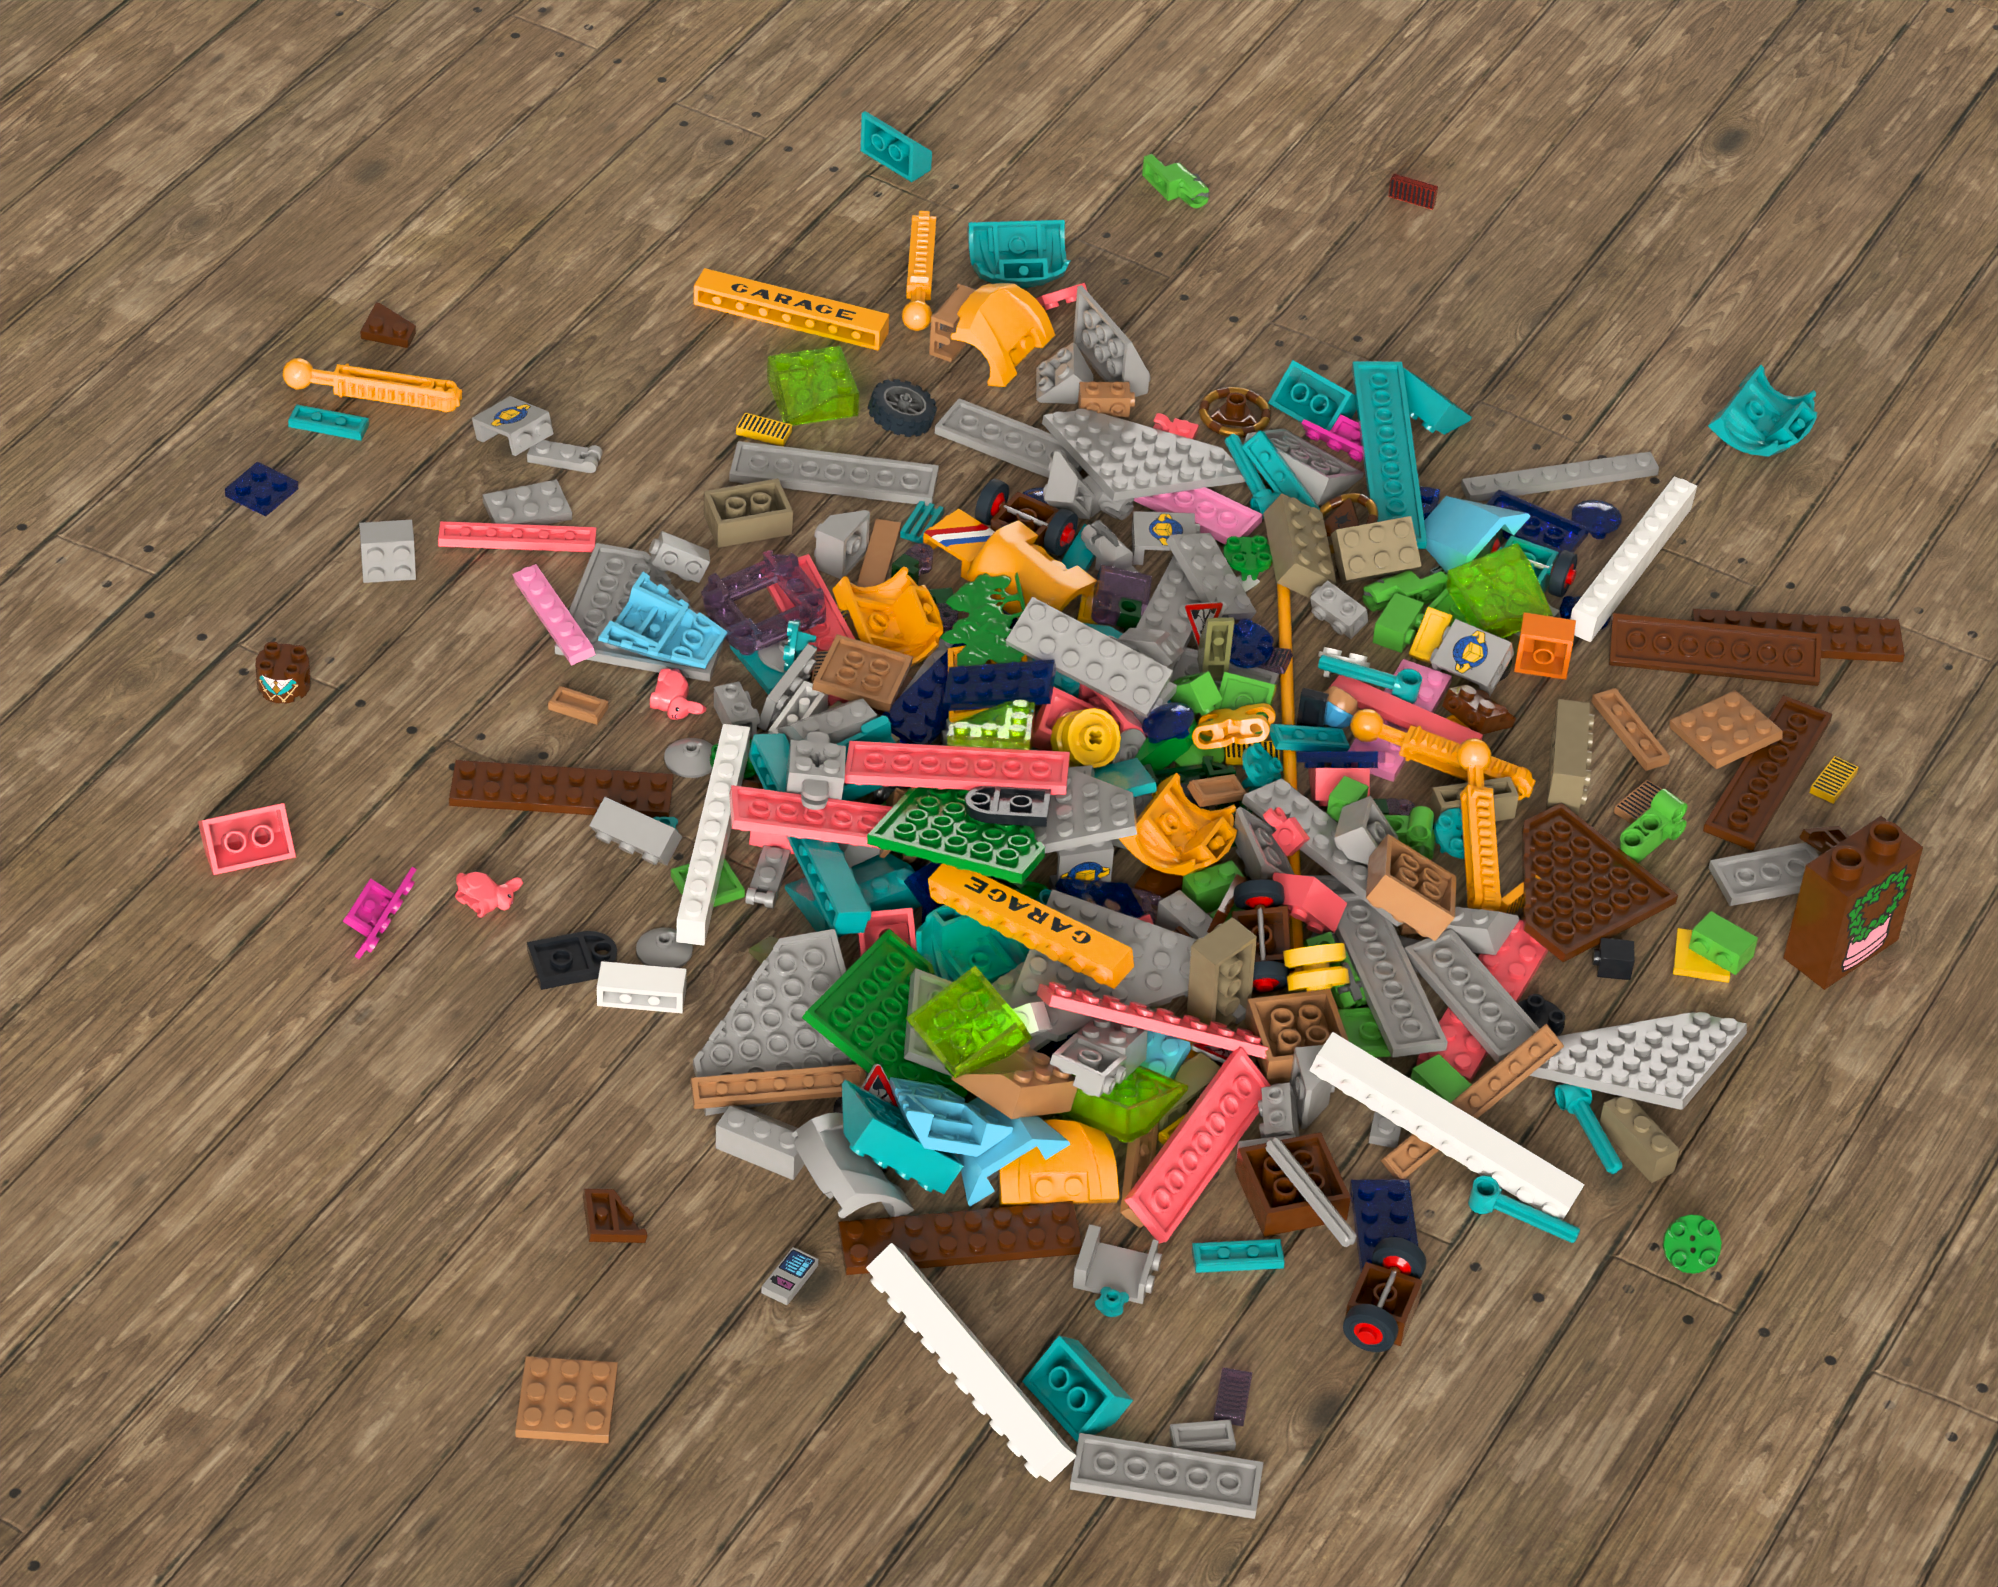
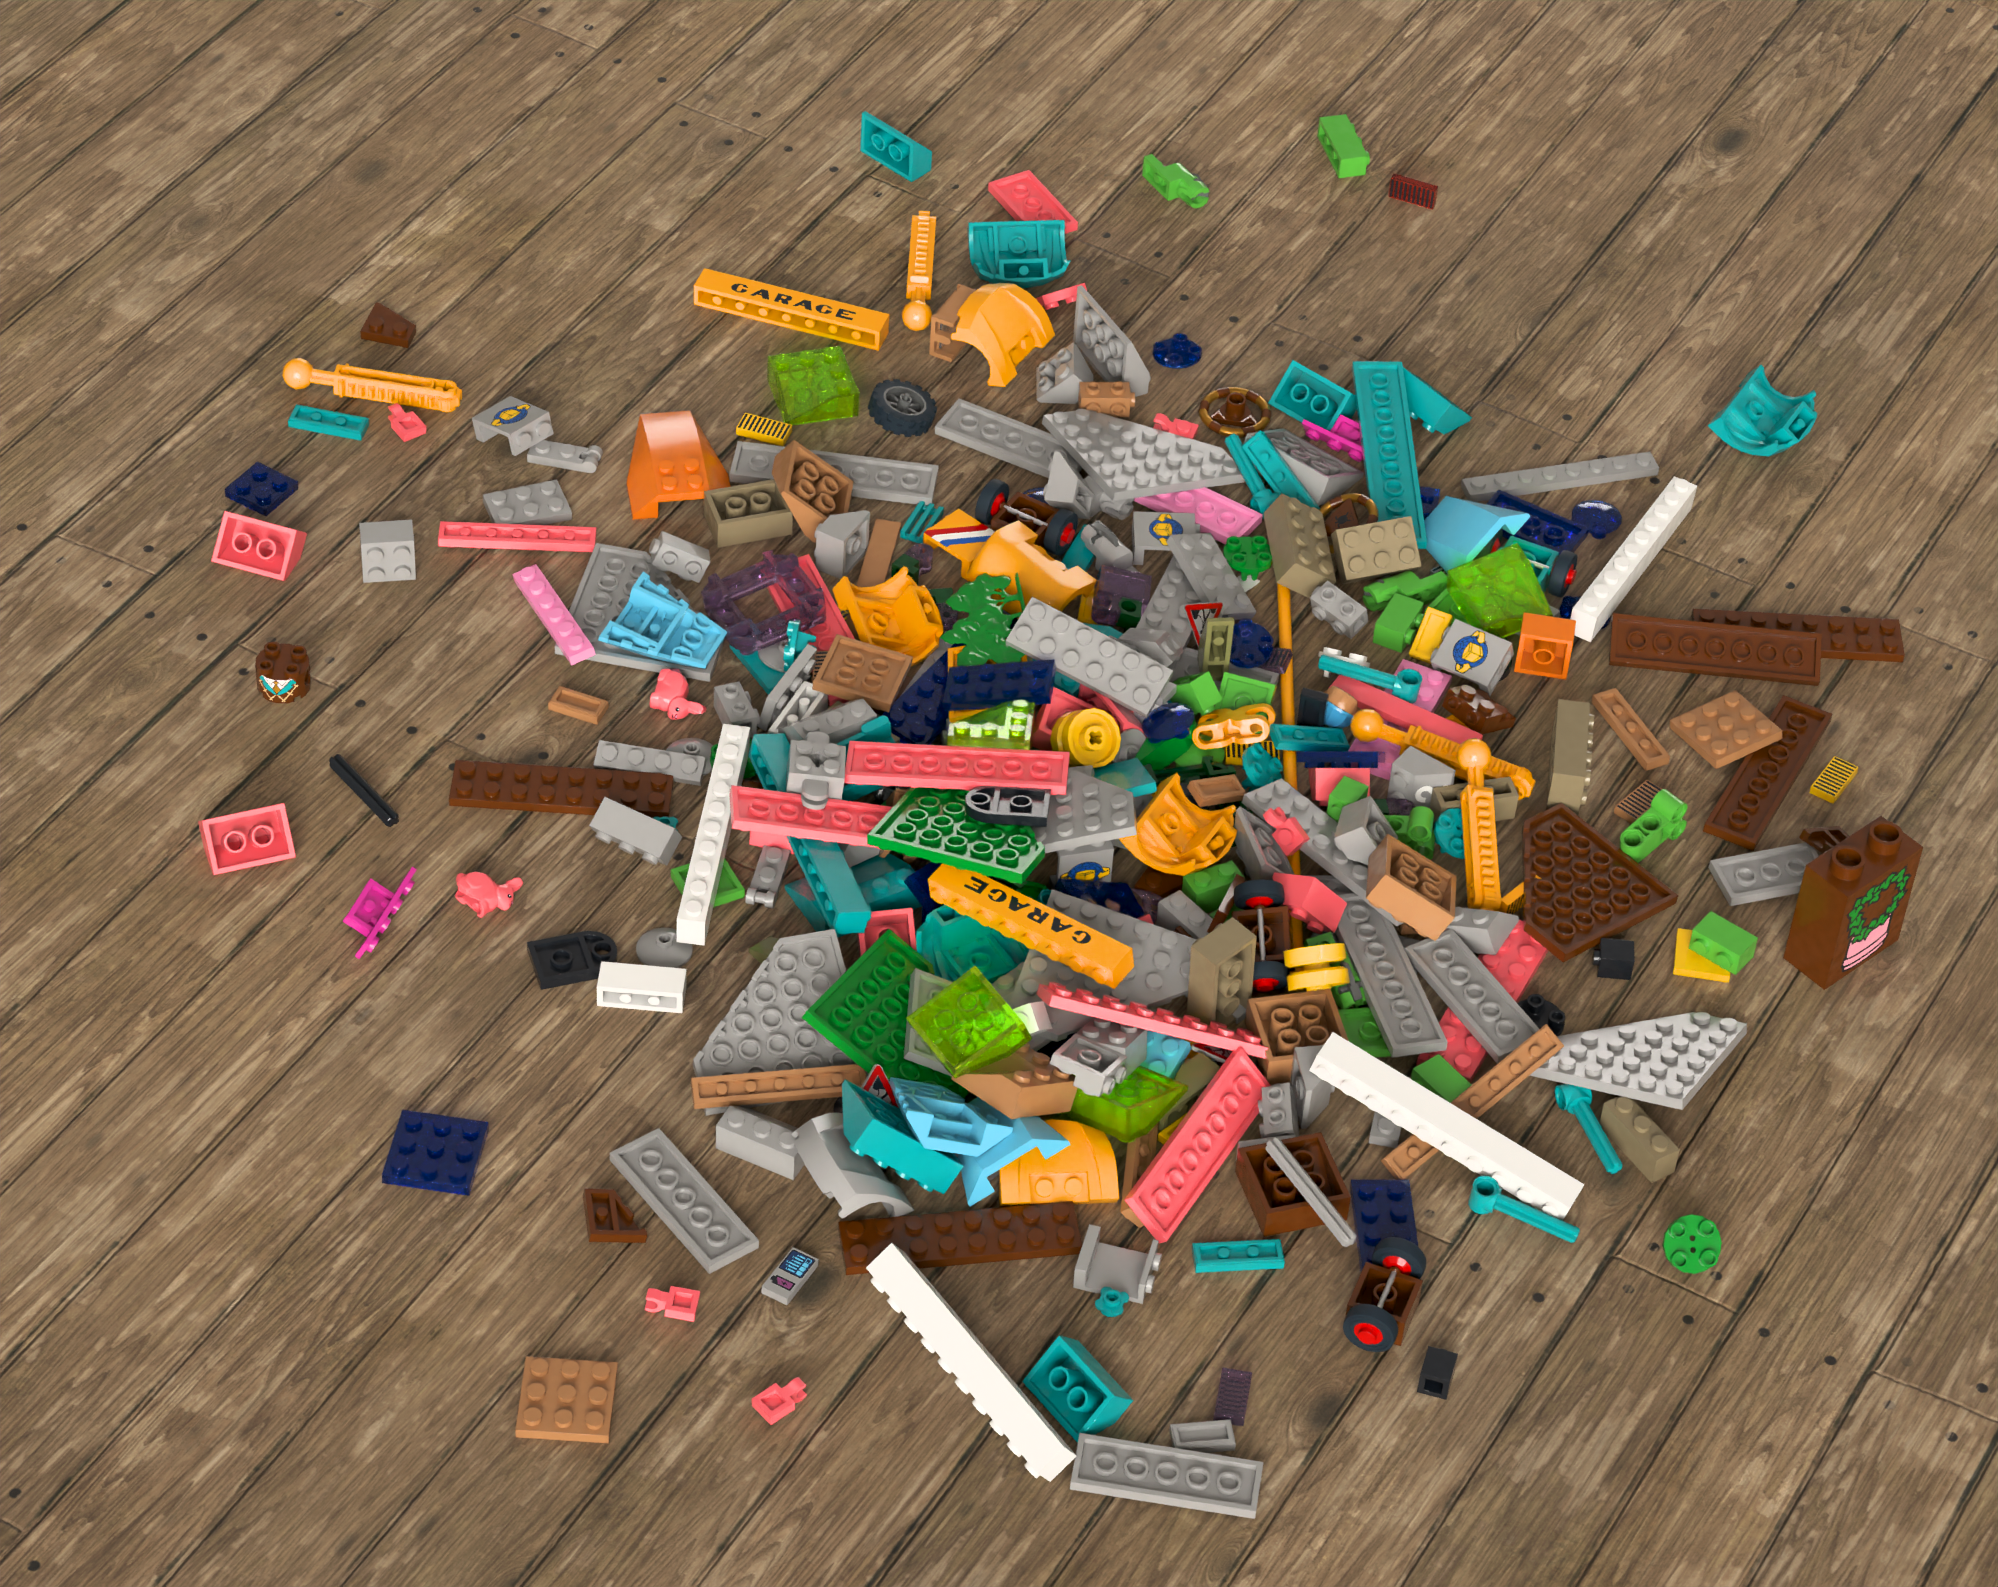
(258, 546): none -> coral slope
(364, 790): none -> black axle
(405, 424): none -> coral plate
(435, 1152): none -> clear blue plate
(626, 757): none -> light grey plate
(671, 463): none -> orange wedge
(678, 1303): none -> coral plate
(684, 1200): none -> light grey plate
(777, 1401): none -> coral plate
(810, 487): none -> medium nougat slope
(1029, 200): none -> coral plate
(1177, 352): none -> clear blue dish
(1343, 146): none -> bright green brick
(1416, 775): none -> light grey slope
(1437, 1372): none -> black brick

